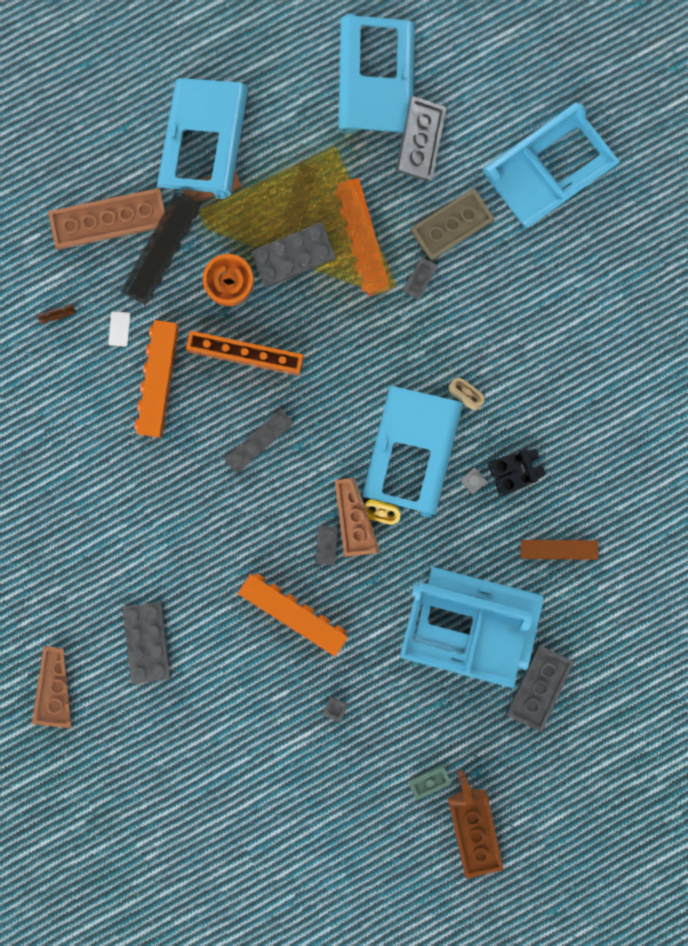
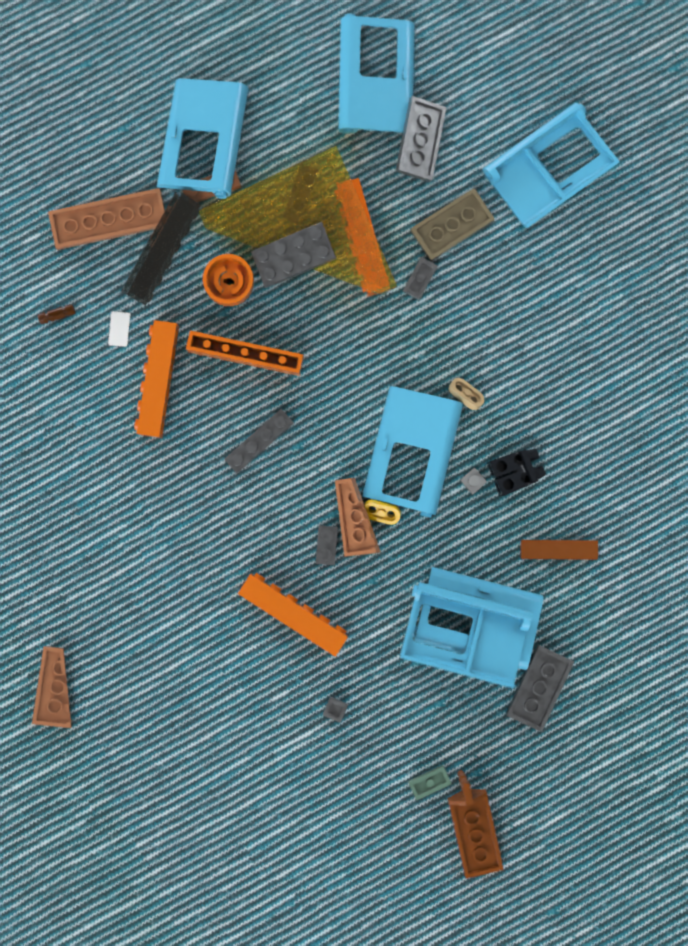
(146, 642): flat silver plate -> none

